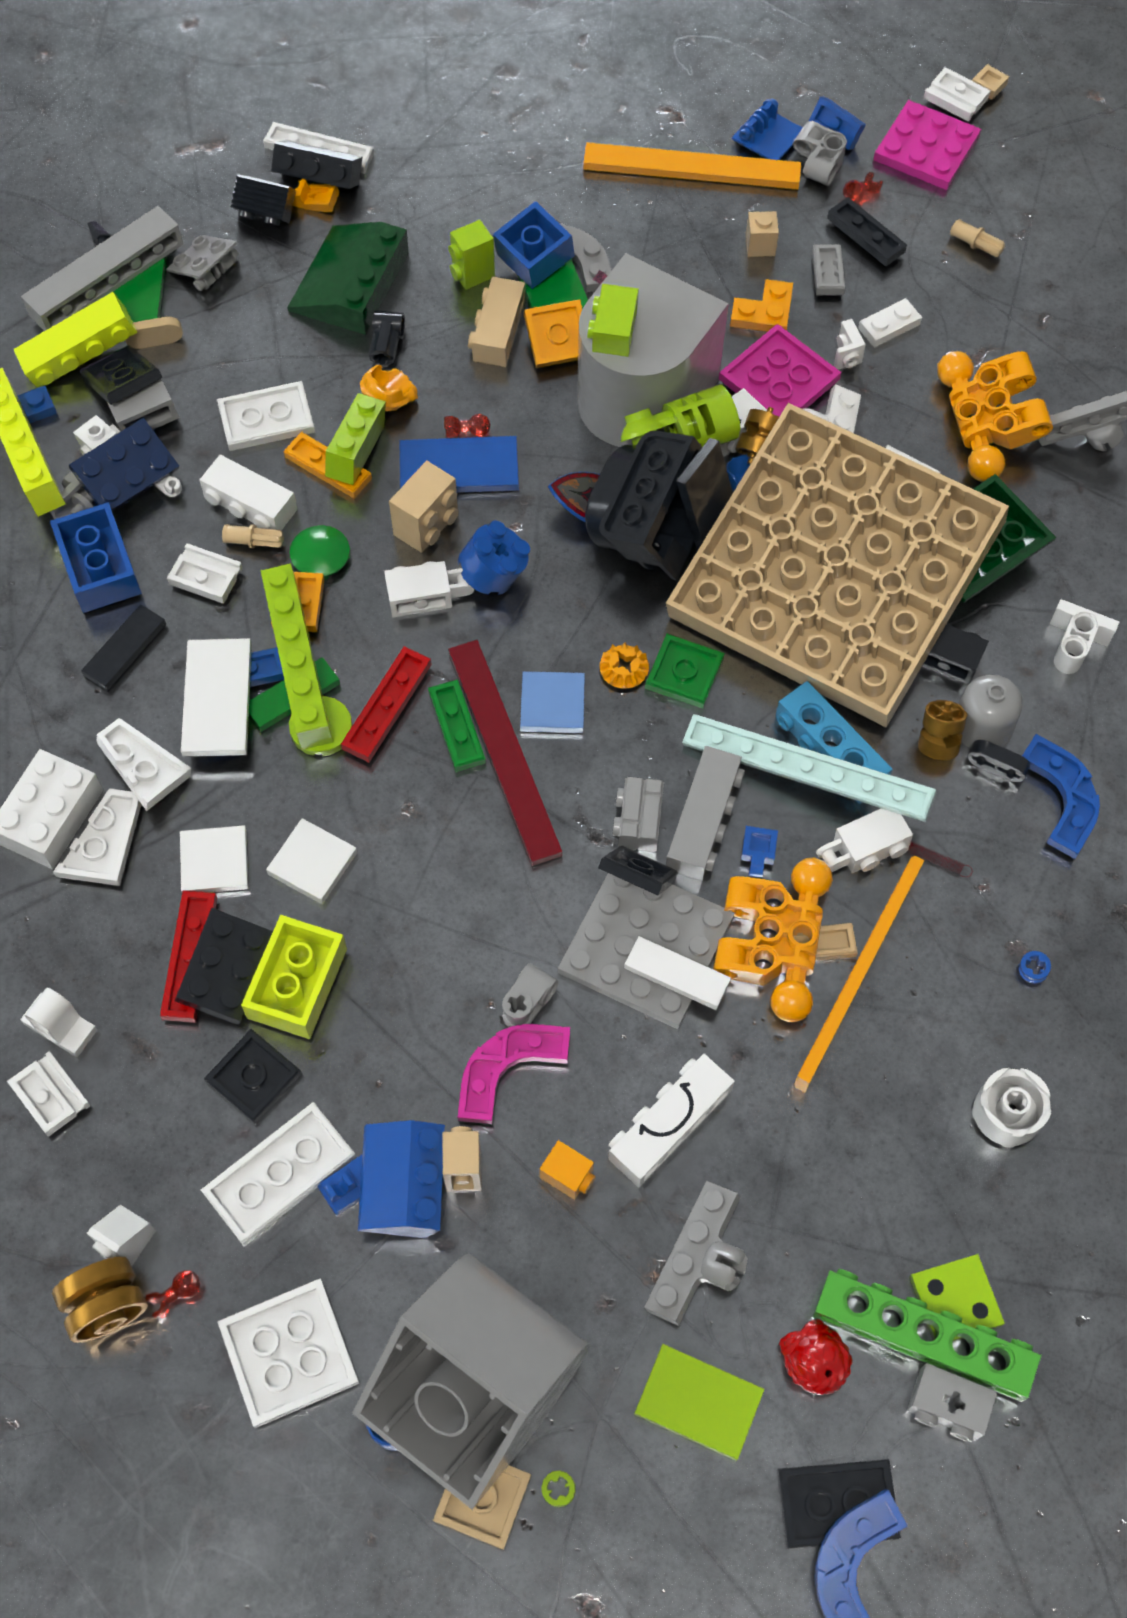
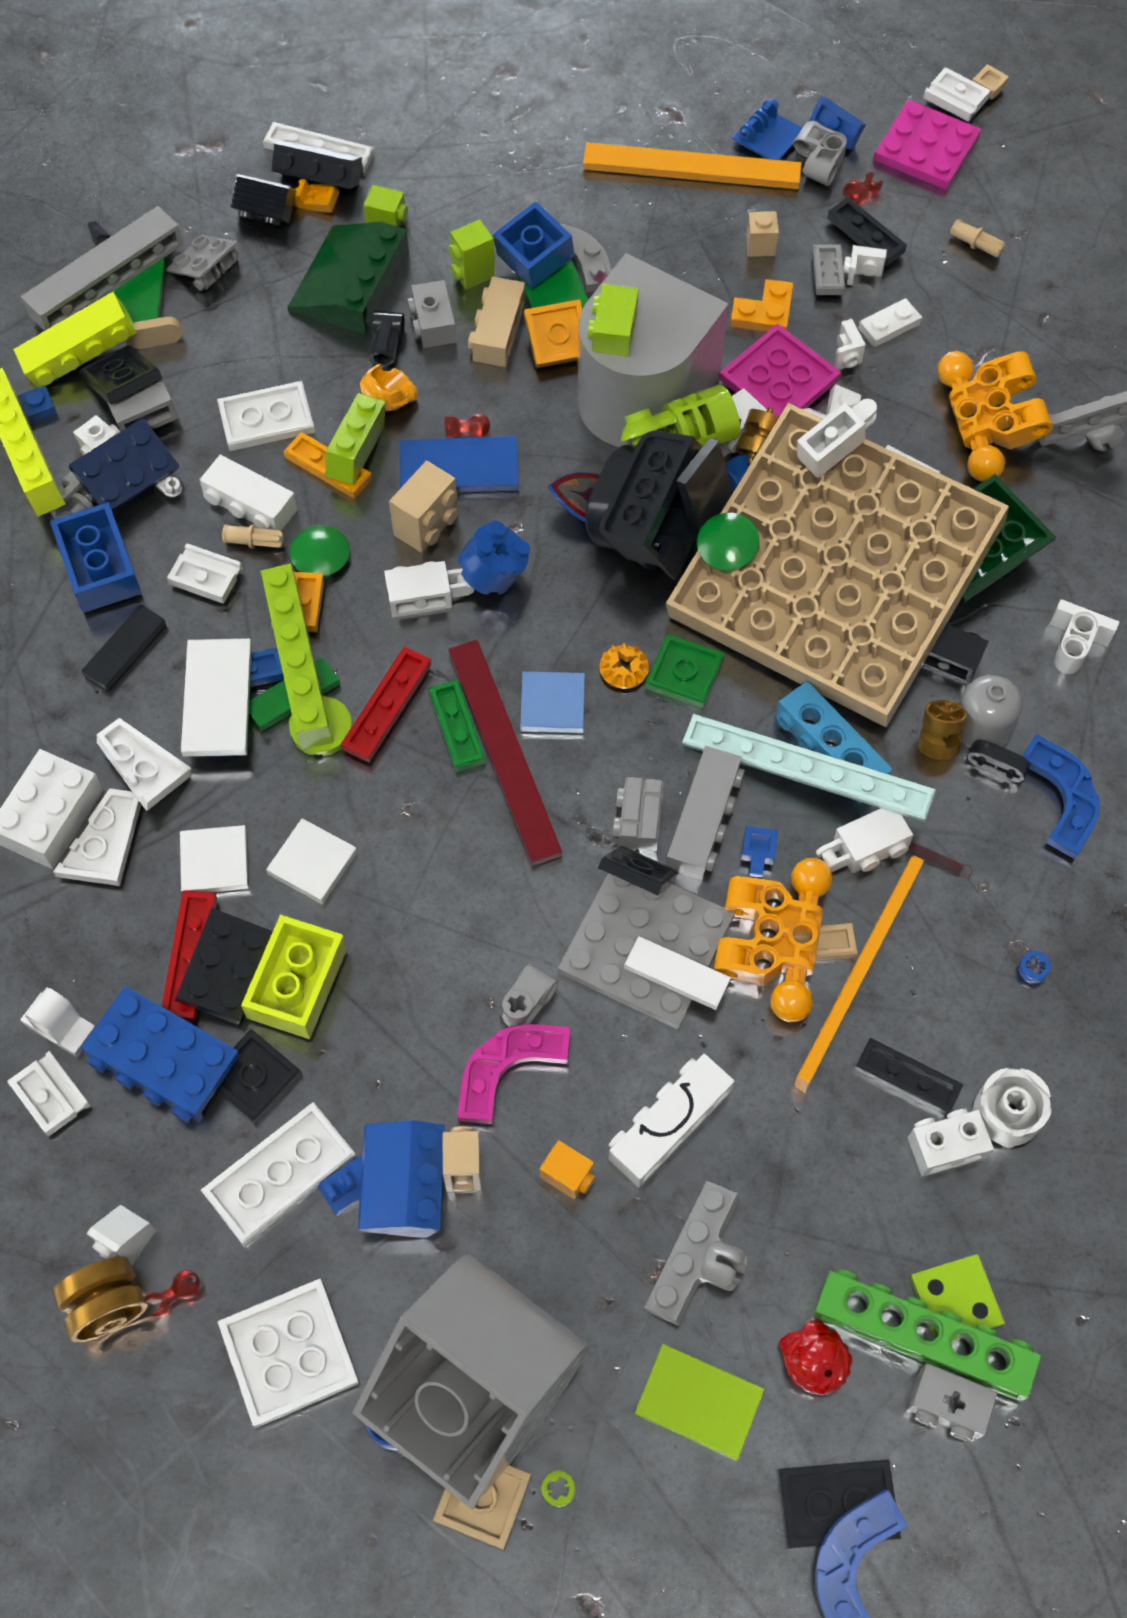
(159, 1054): none -> blue bracket
(385, 206): none -> lime brick
(433, 314): none -> light grey brick
(728, 542): none -> green dish
(836, 436): none -> white brick
(864, 262): none -> white bracket
(909, 1077): none -> black tile
(949, 1141): none -> white brick

